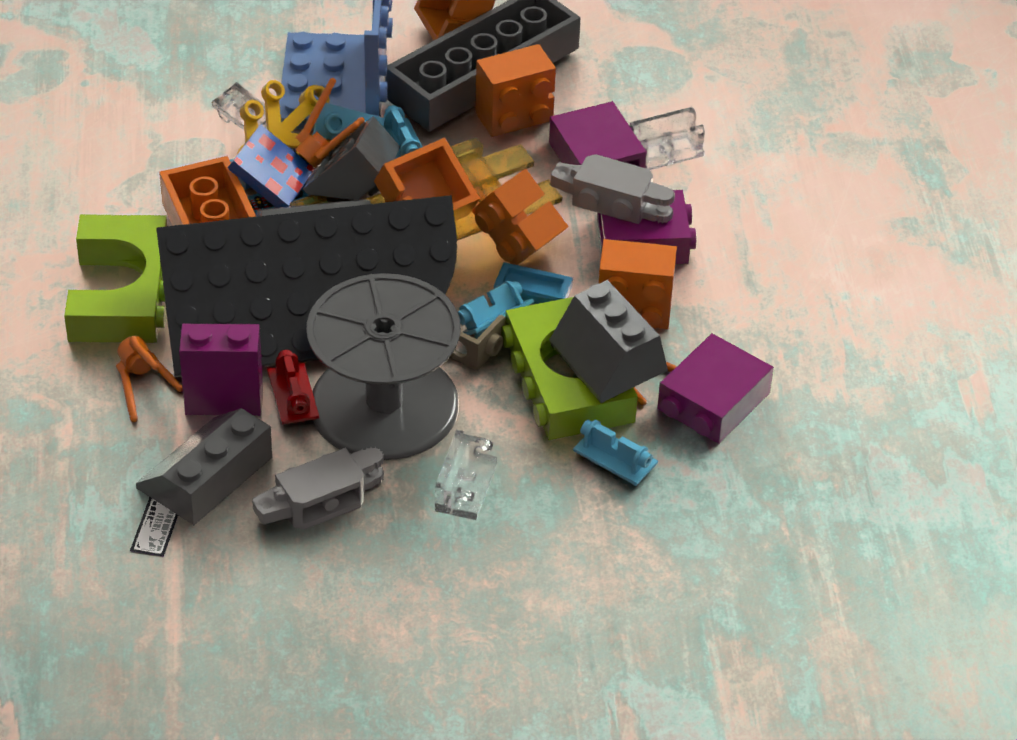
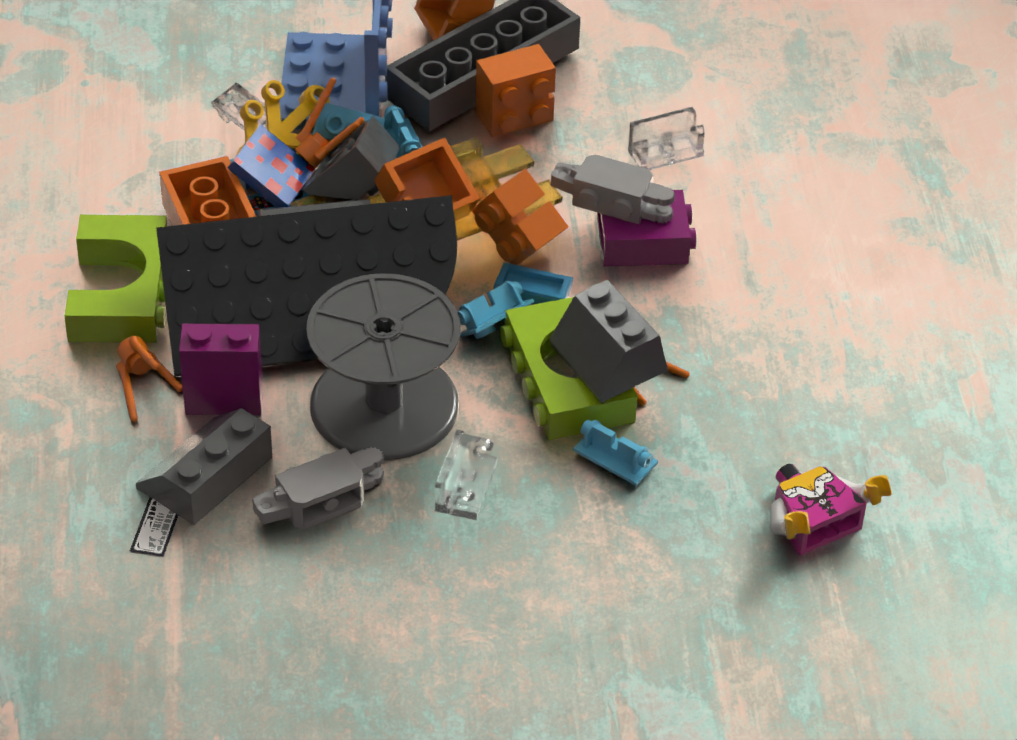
(292, 389): red hinge -> none
(483, 347): dark tan bracket -> none
(595, 131): magenta brick -> none
(642, 276): orange piece -> none
(715, 388): magenta brick -> none
(821, 506): none -> torso

